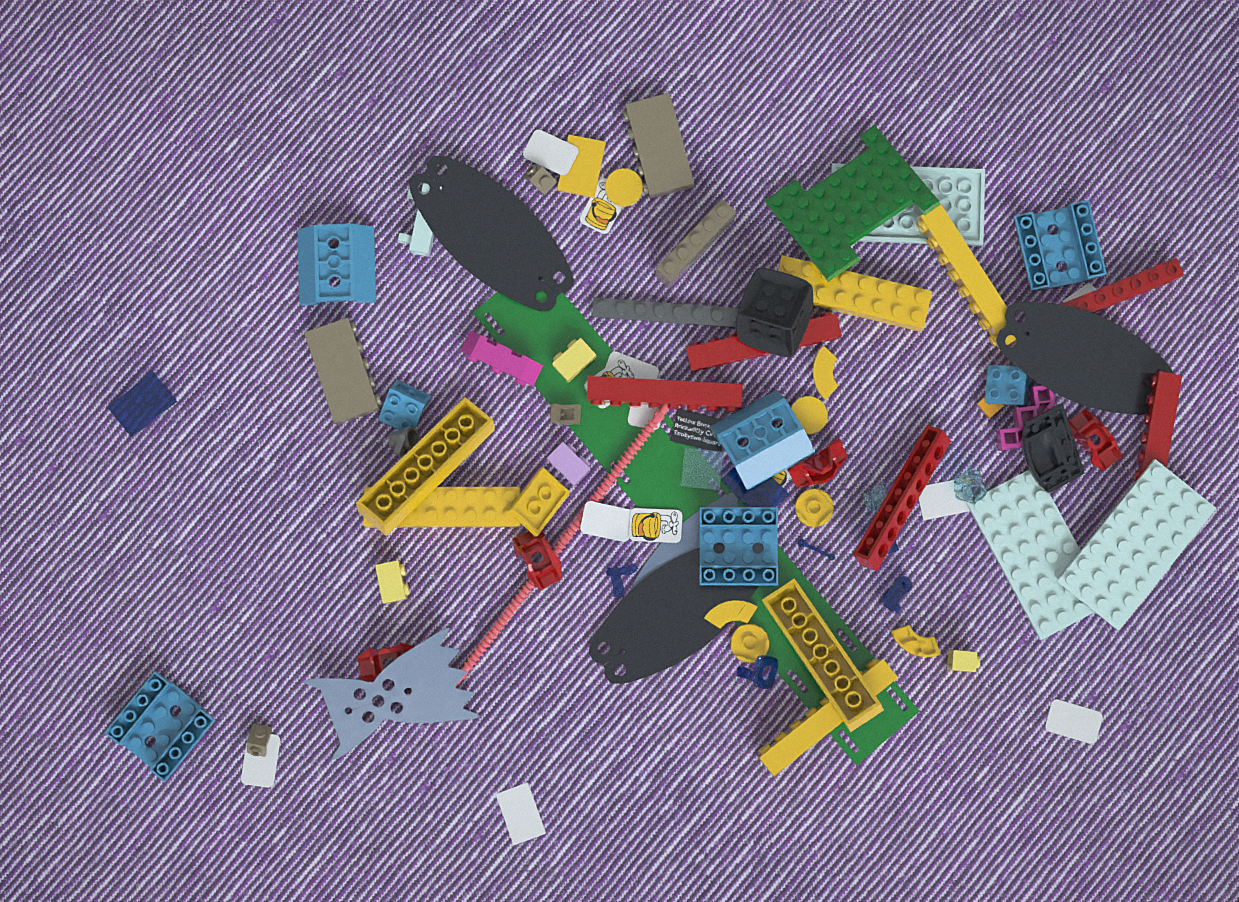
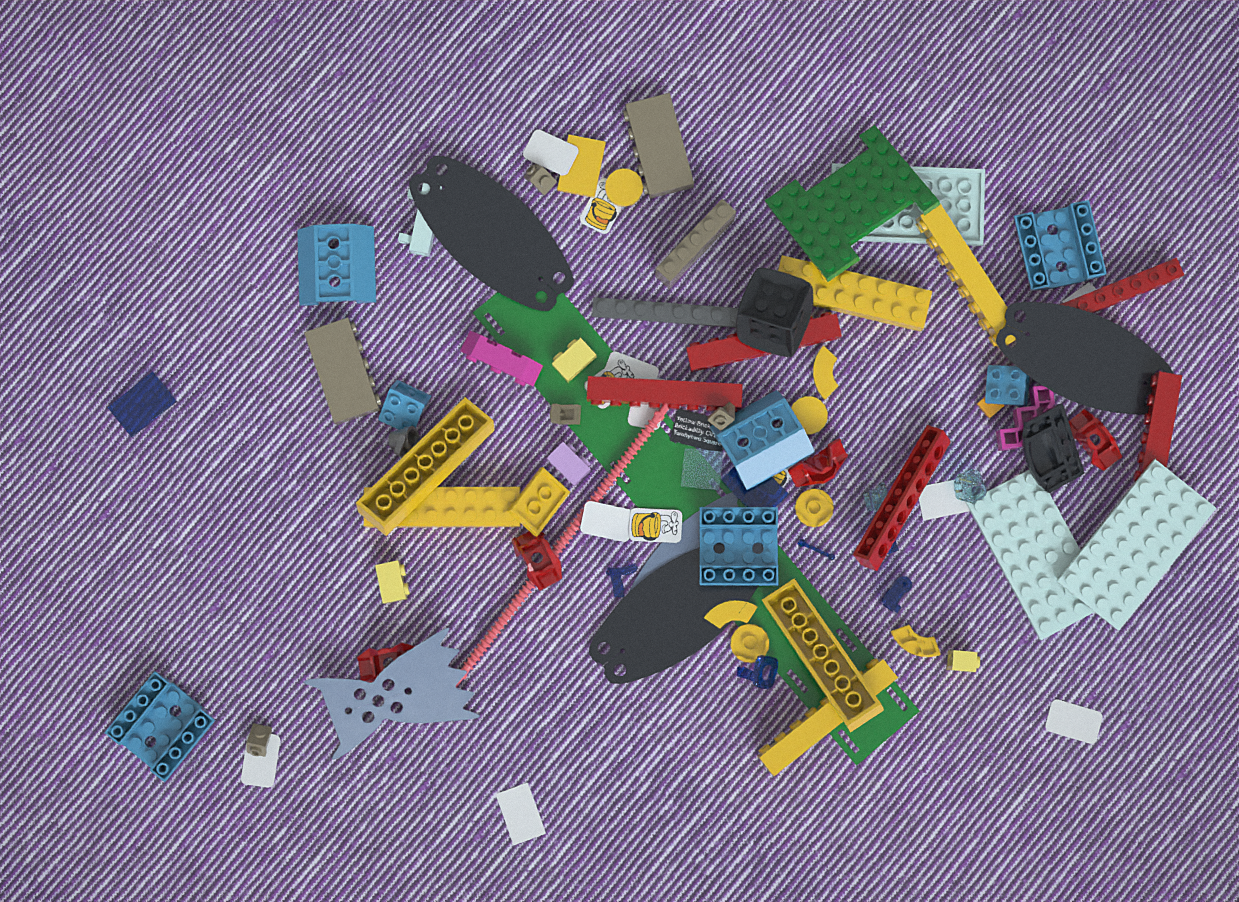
(723, 416): none -> dark tan bracket

